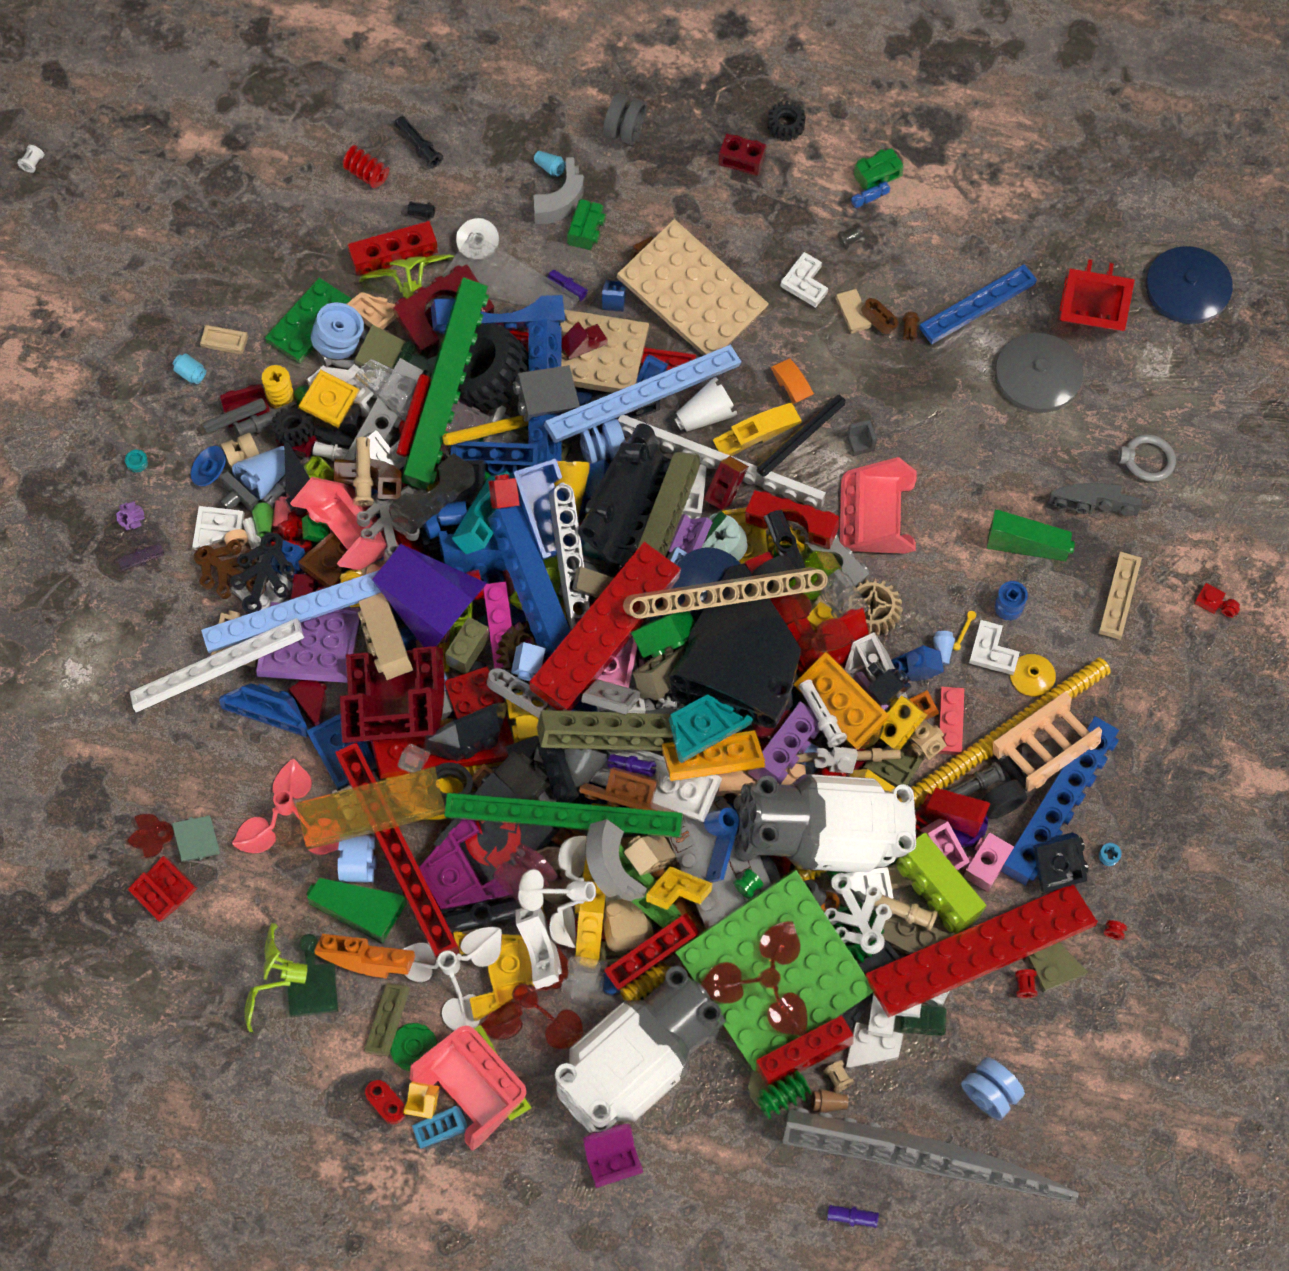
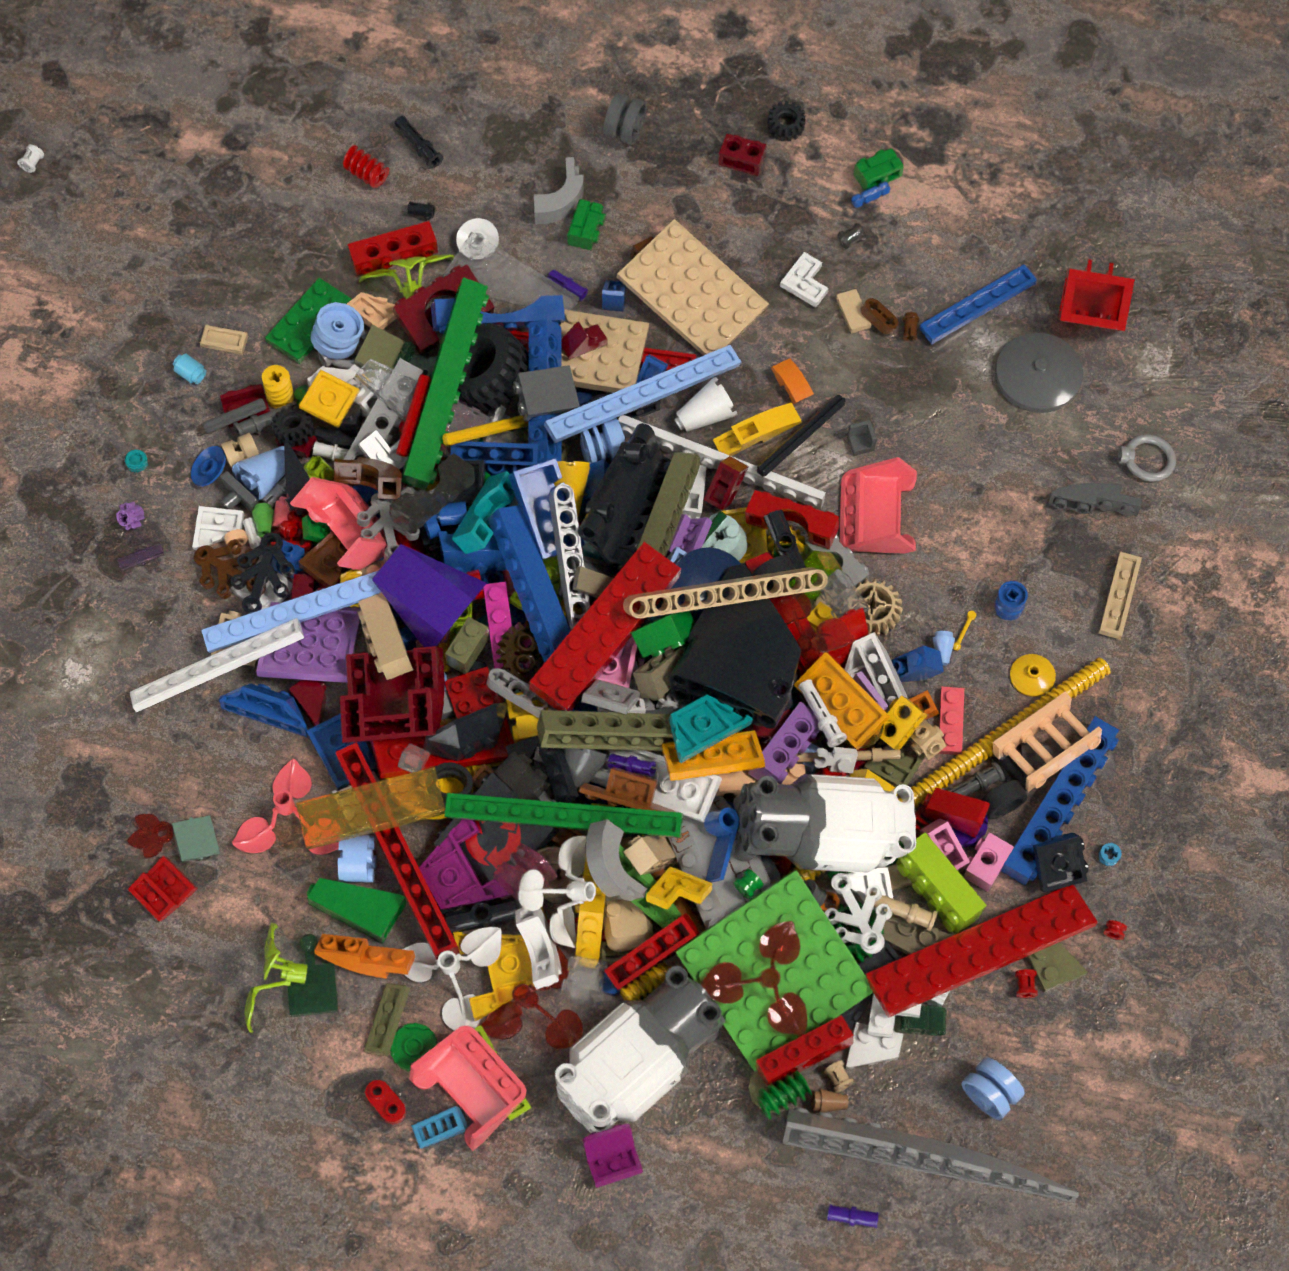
(363, 481): tan pin -> none
(422, 1100): yellow panel -> none
(503, 491): brick -> none
(527, 660): light blue brick -> none
(551, 163): medium azure cone -> none
(888, 684): black brick -> none
(988, 653): white plate -> none
(1028, 537): green slope -> none
(1189, 285): dark blue dish -> none
(1212, 598): red plate -> none

